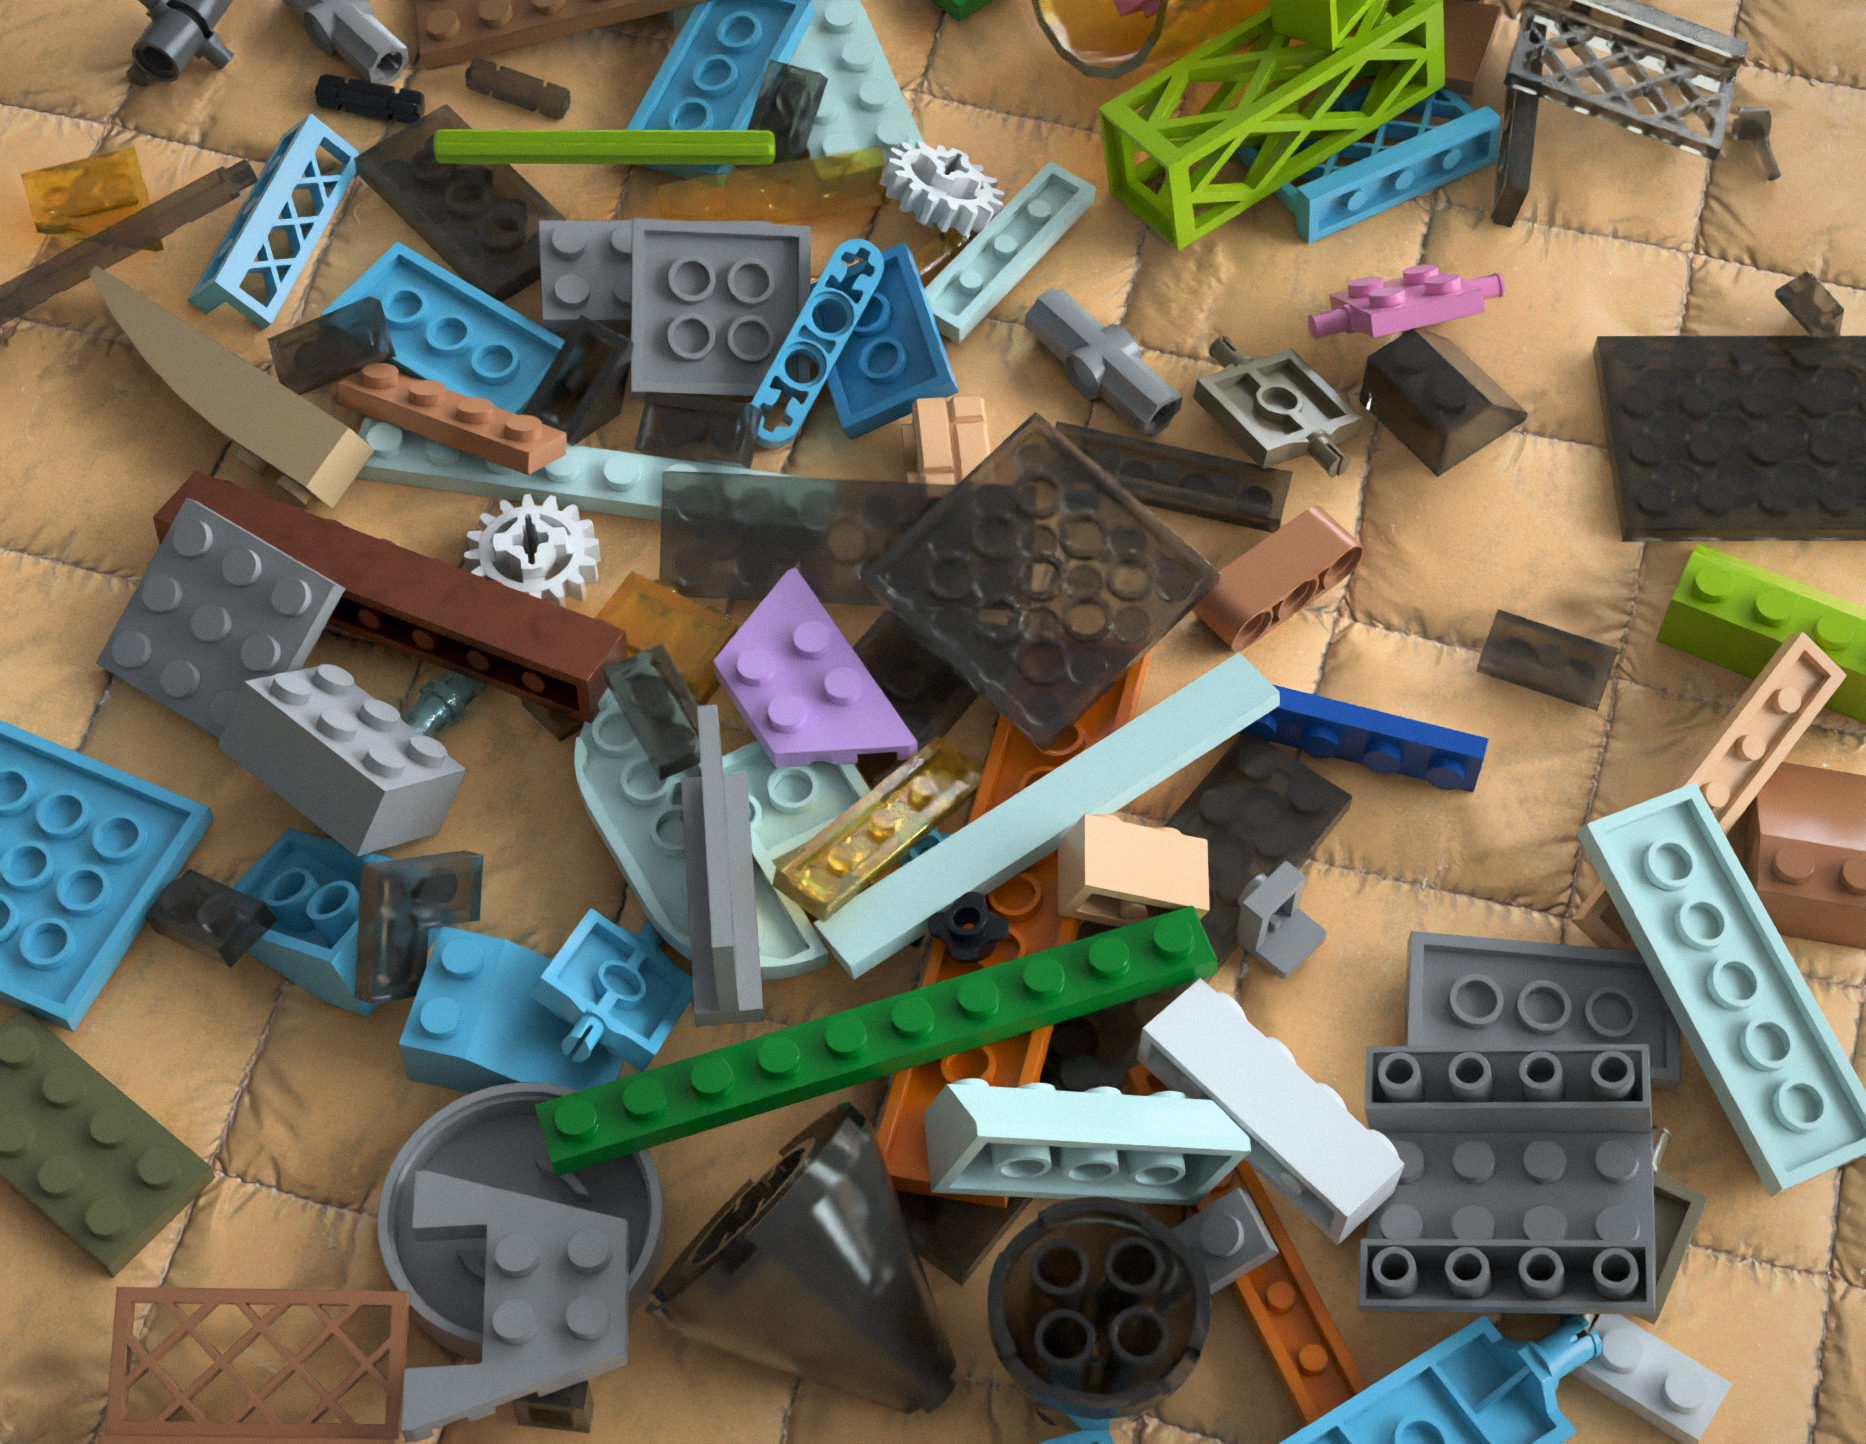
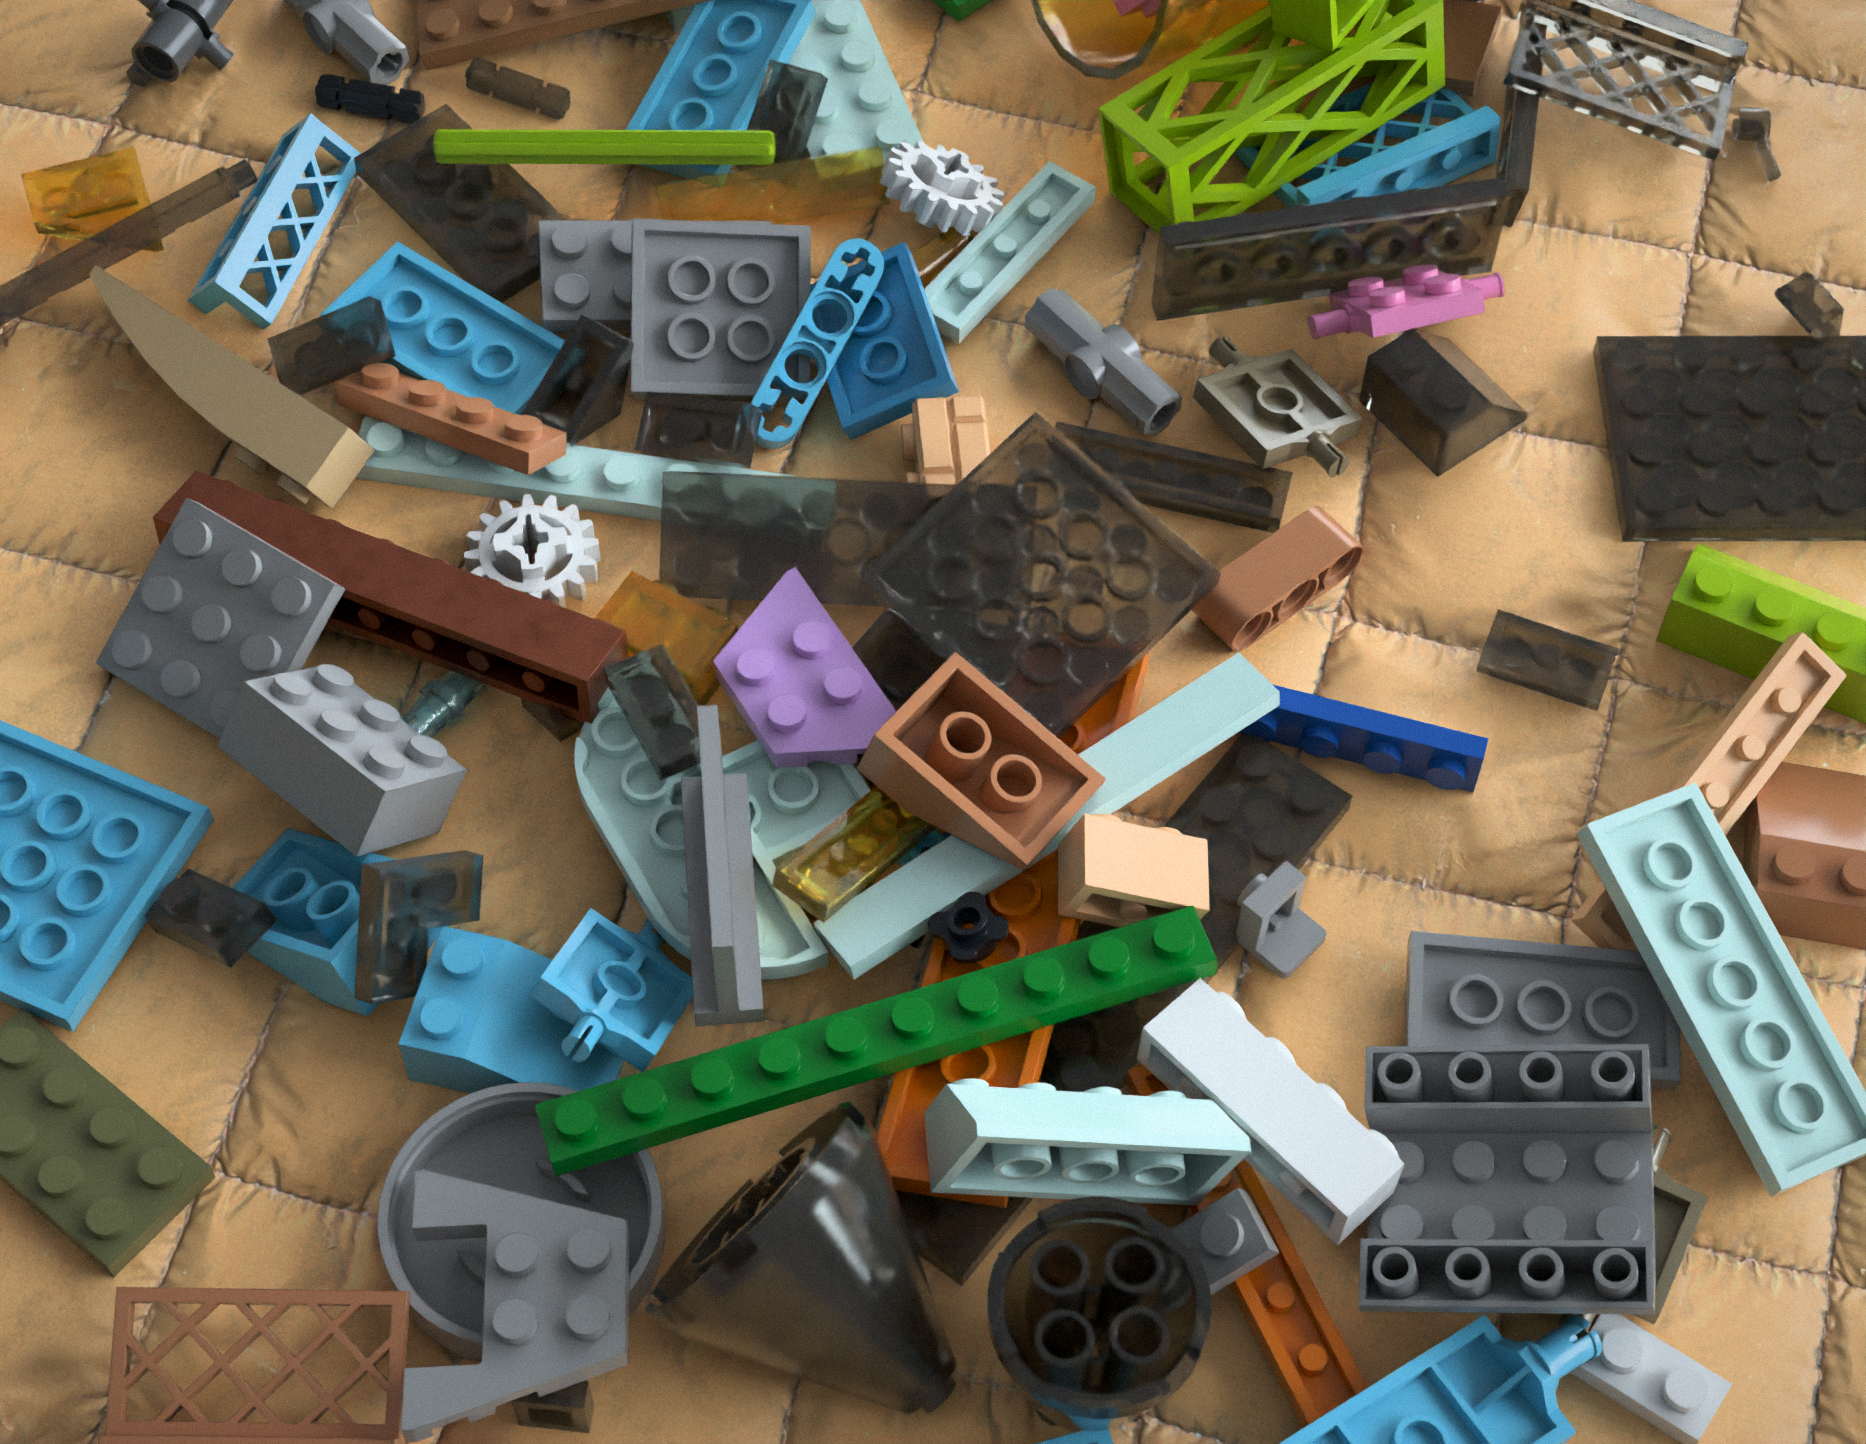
(978, 766): none -> nougat slope
(1324, 246): none -> clear smoke plate

